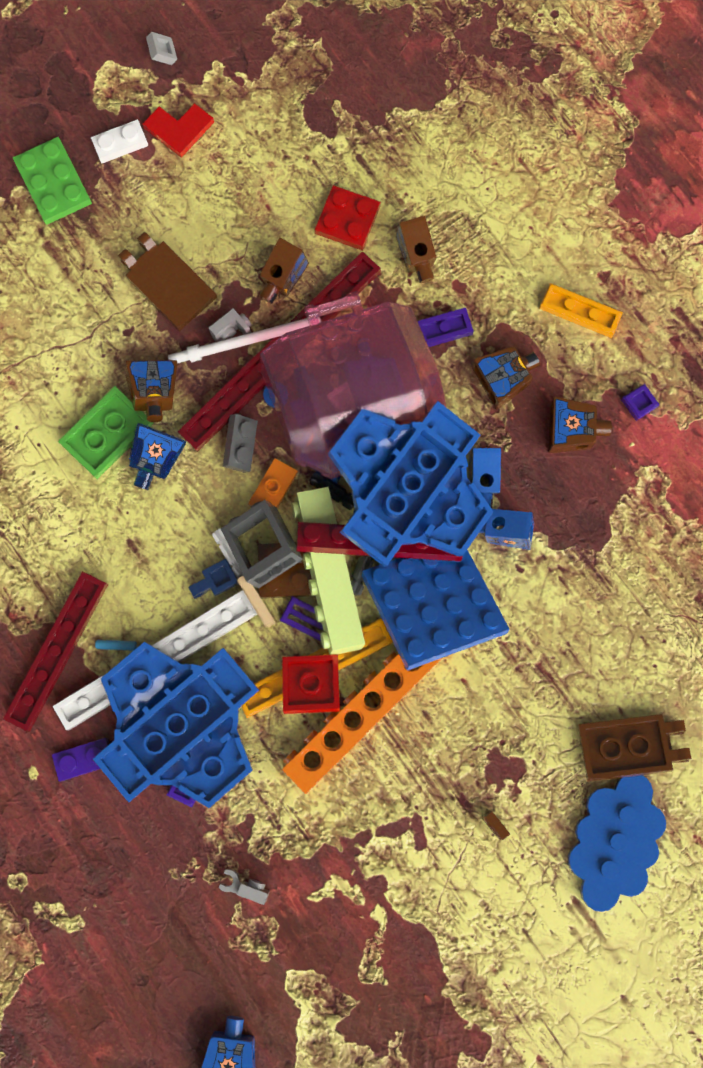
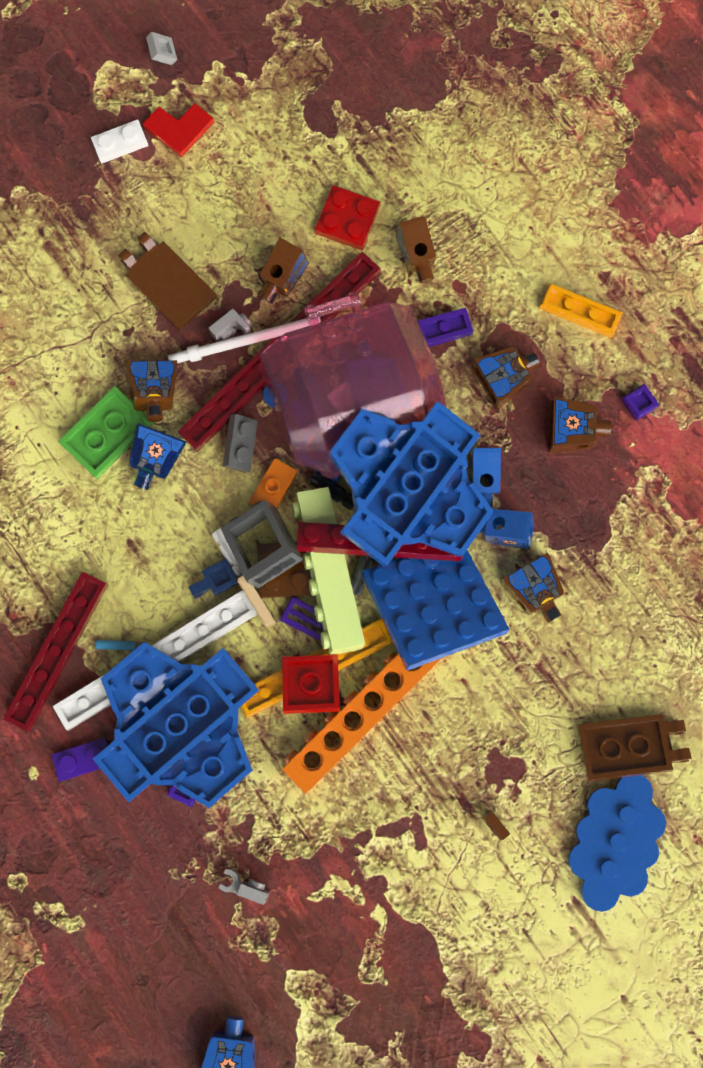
(52, 180): bright green plate -> none
(536, 587): none -> torso

